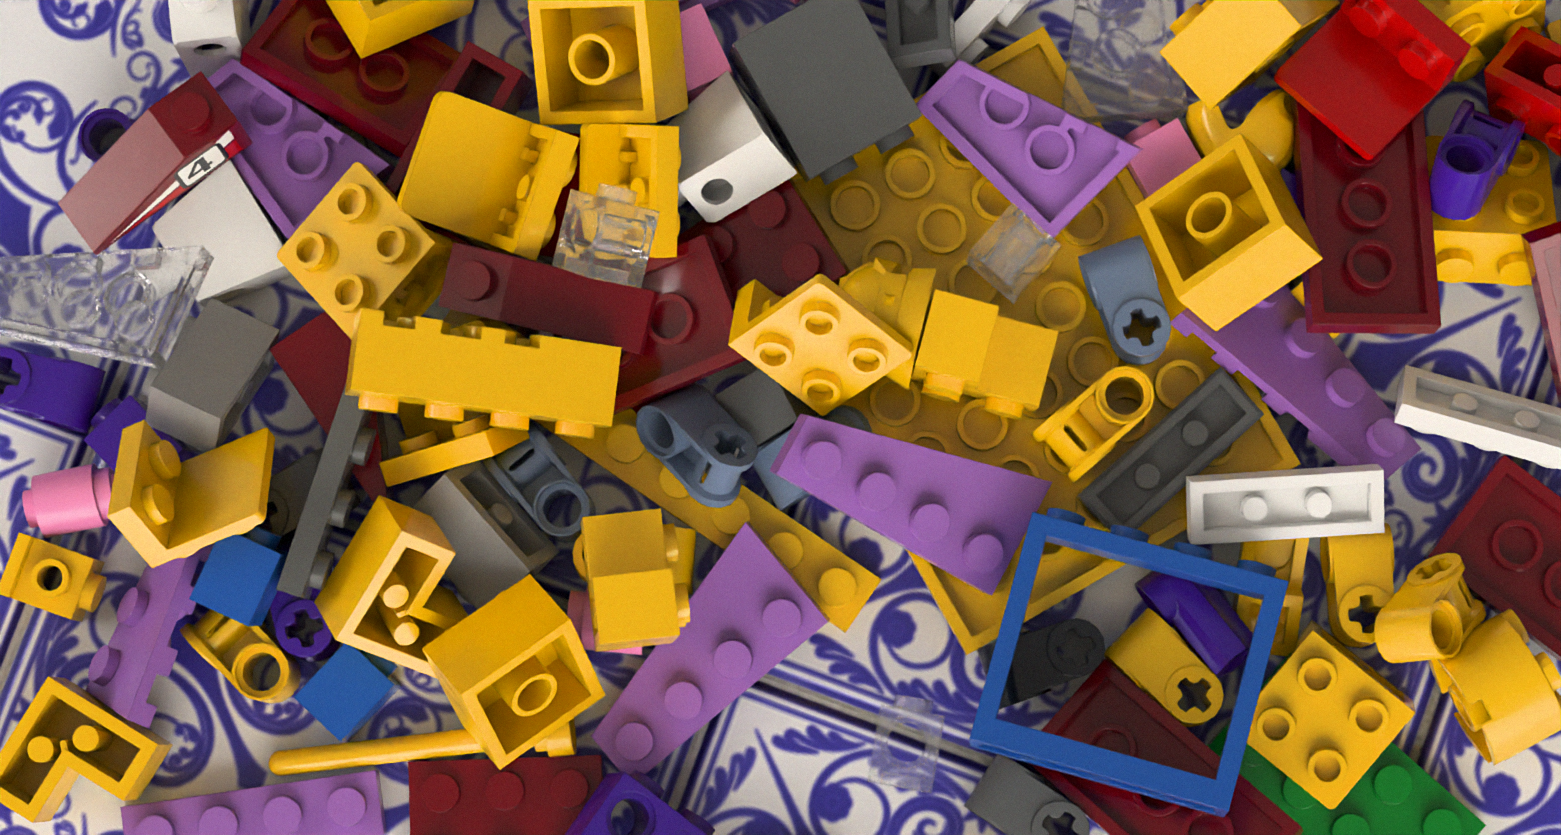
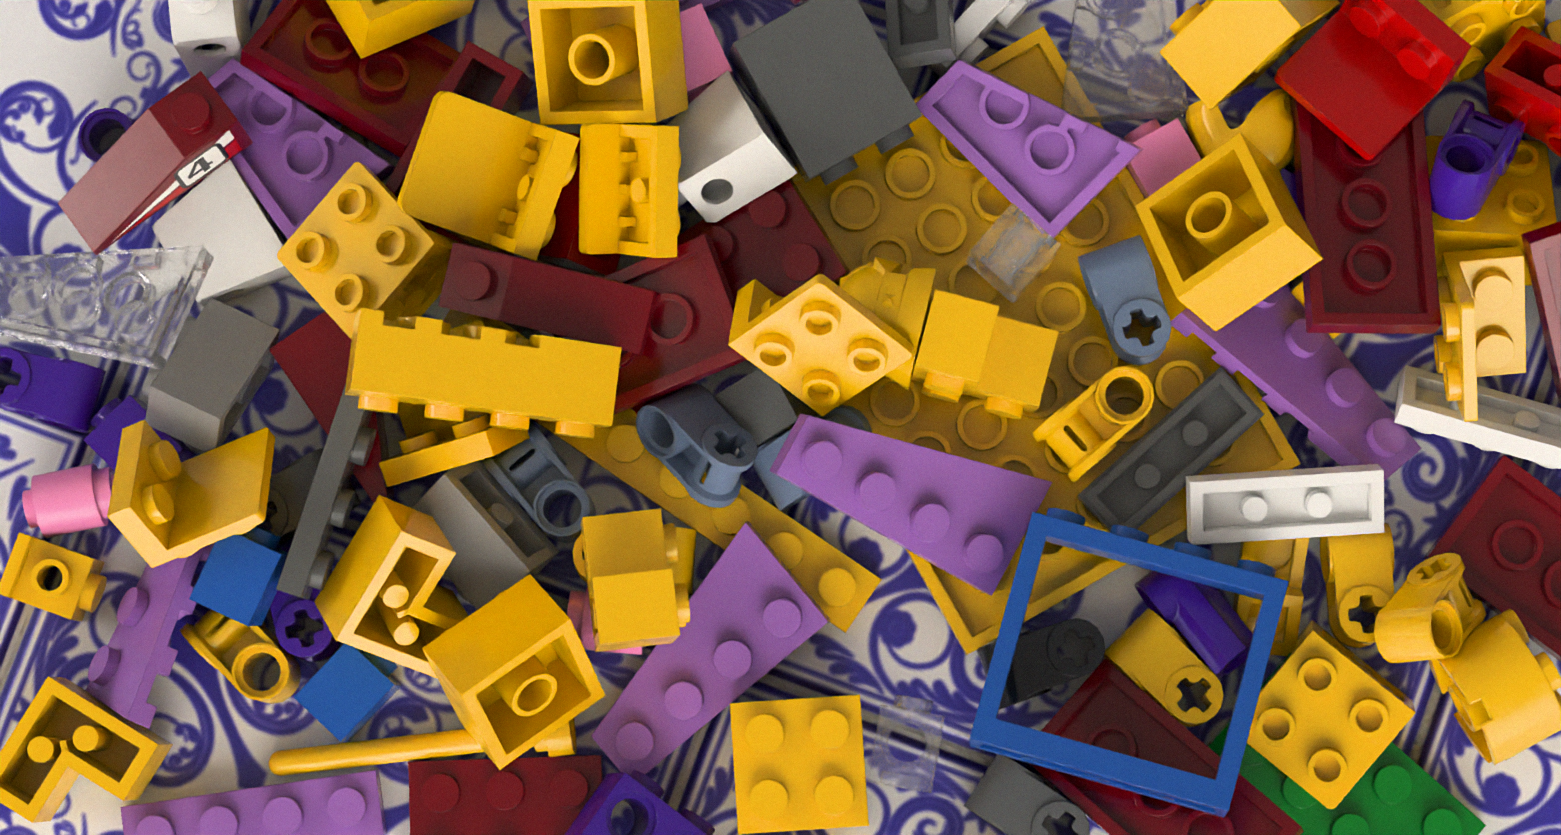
(606, 235): clear brick -> none
(799, 764): none -> yellow brick
(1480, 321): none -> yellow bracket

